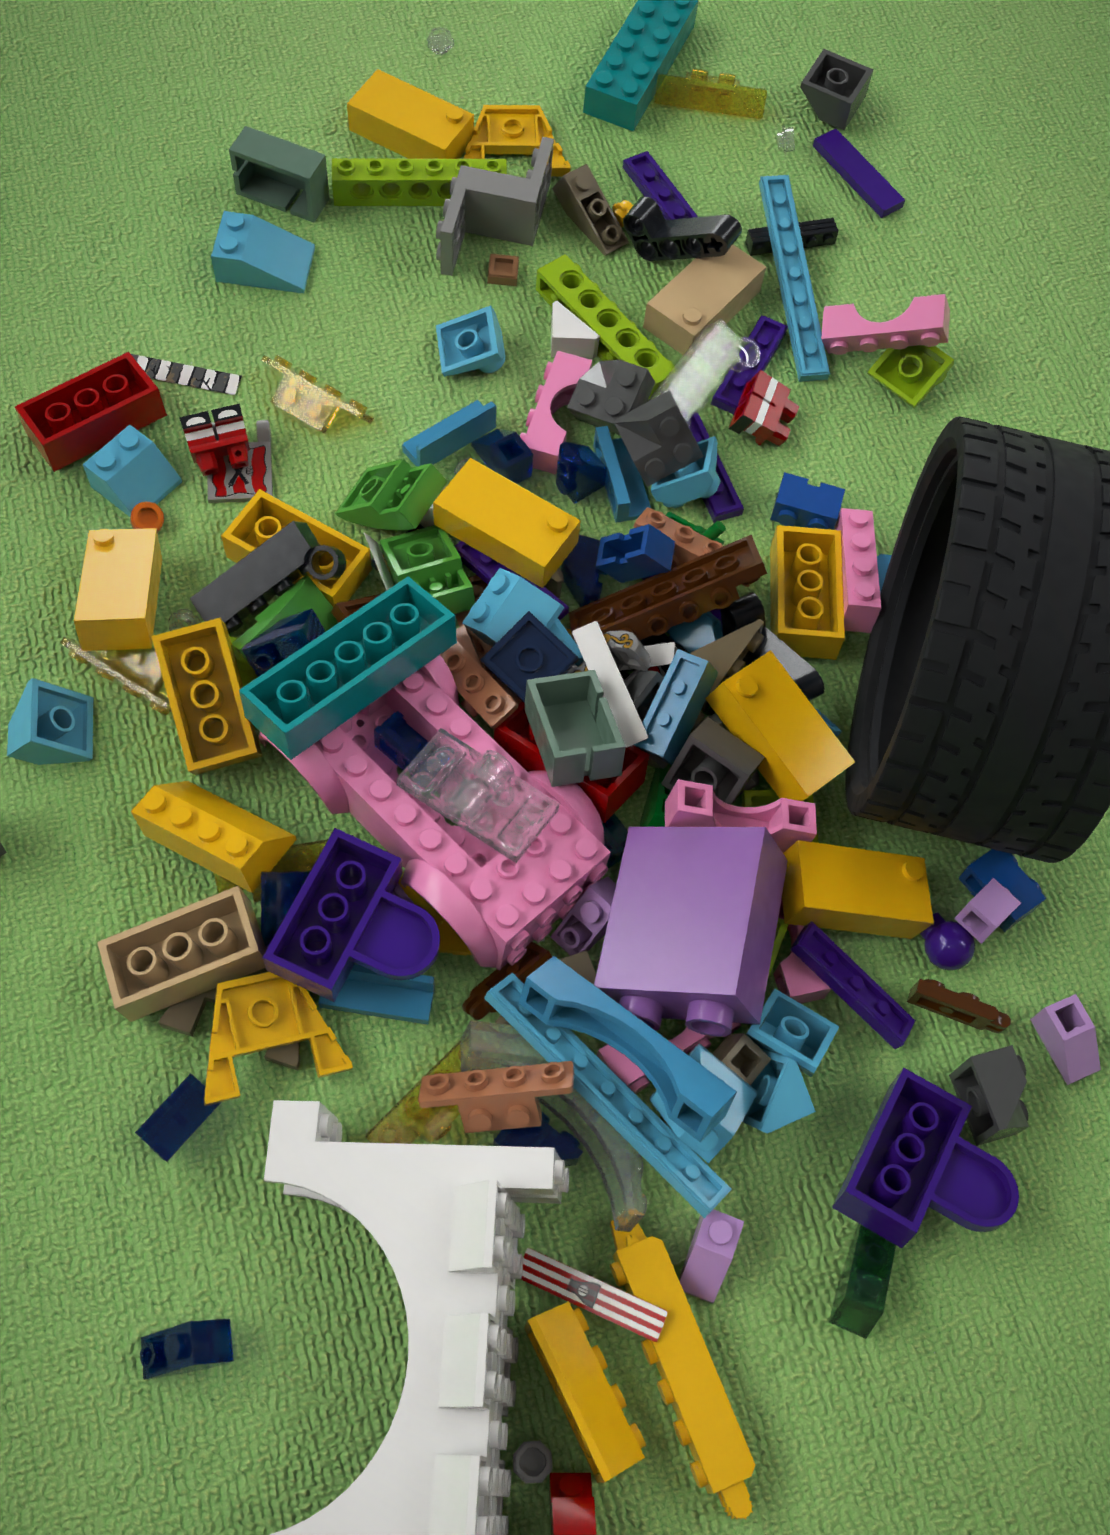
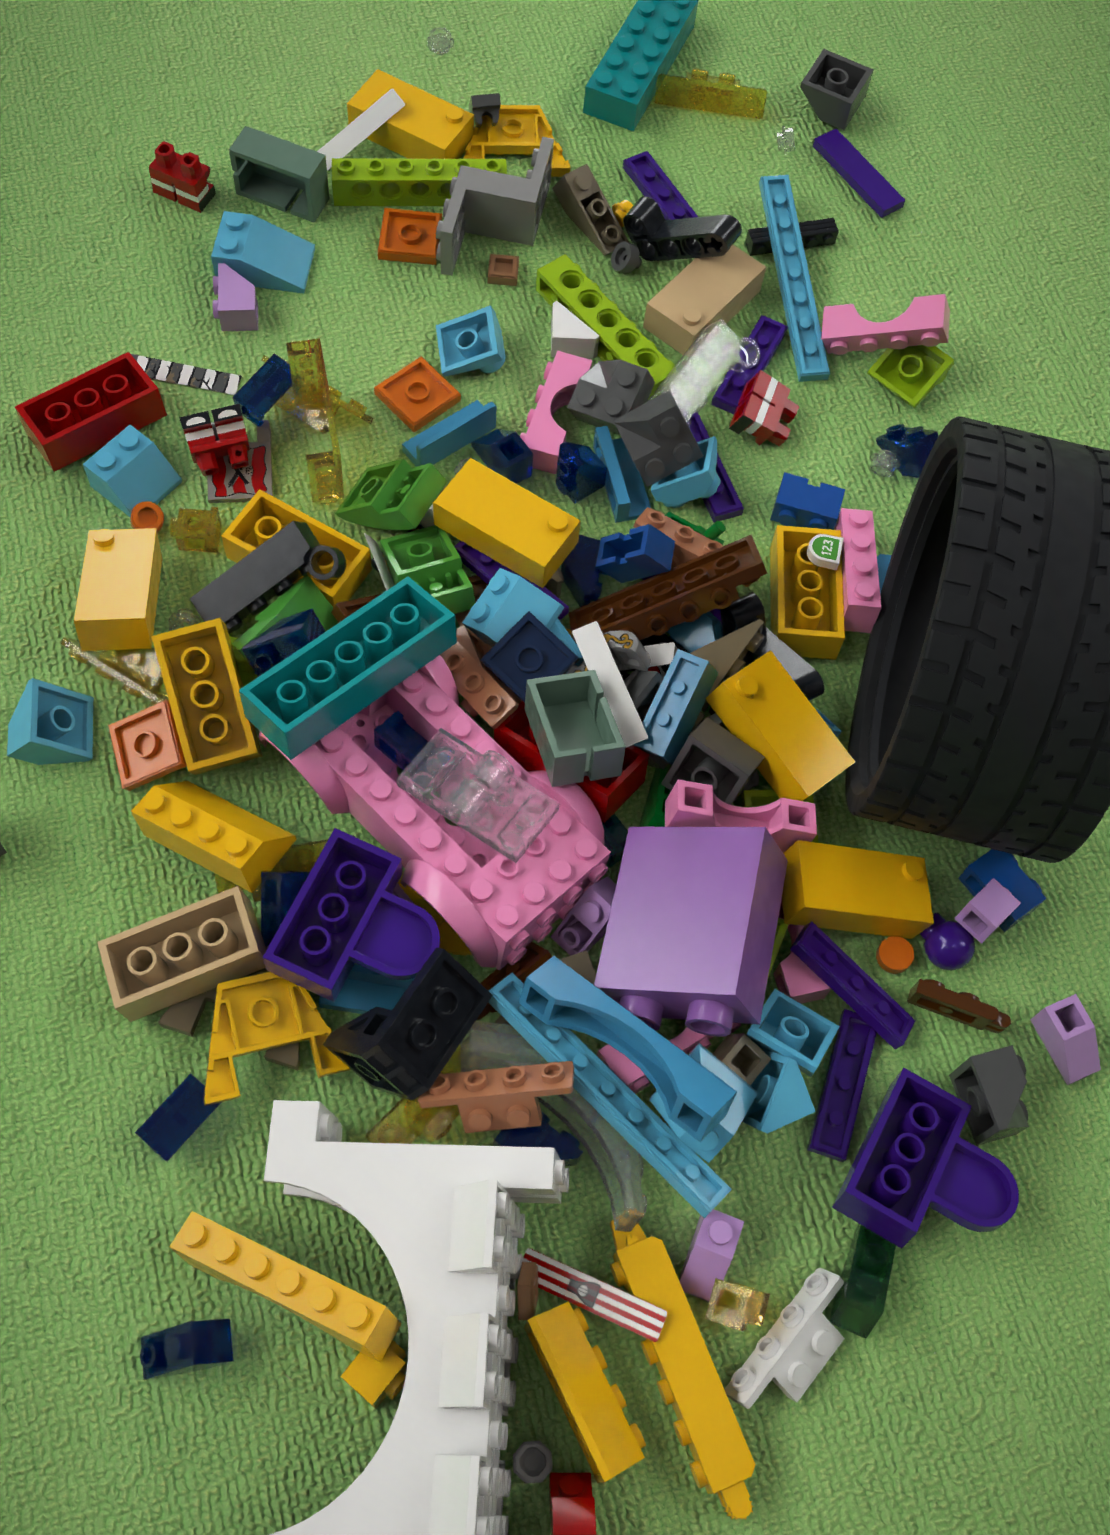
(146, 746): none -> orange tile
(181, 178): none -> red hips
(197, 530): none -> clear yellow brick
(236, 301): none -> lavender slope
(264, 389): none -> clear blue hinge
(306, 1293): none -> yellow arch
(312, 387): none -> clear yellow panel
(362, 127): none -> white sticker
(377, 1379): none -> yellow brick
(409, 236): none -> orange tile
(411, 1044): none -> black bracket
(417, 394): none -> orange tile
(485, 105): none -> dark grey tile
(527, 1290): none -> medium nougat tile
(625, 258): none -> dark grey tile
(736, 1305): none -> clear yellow brick
(794, 1346): none -> white bracket
(825, 551): none -> tile
(842, 1087): none -> dark purple tile
(884, 463): none -> clear plate
(895, 954): none -> orange tile
(910, 447): none -> clear blue slope

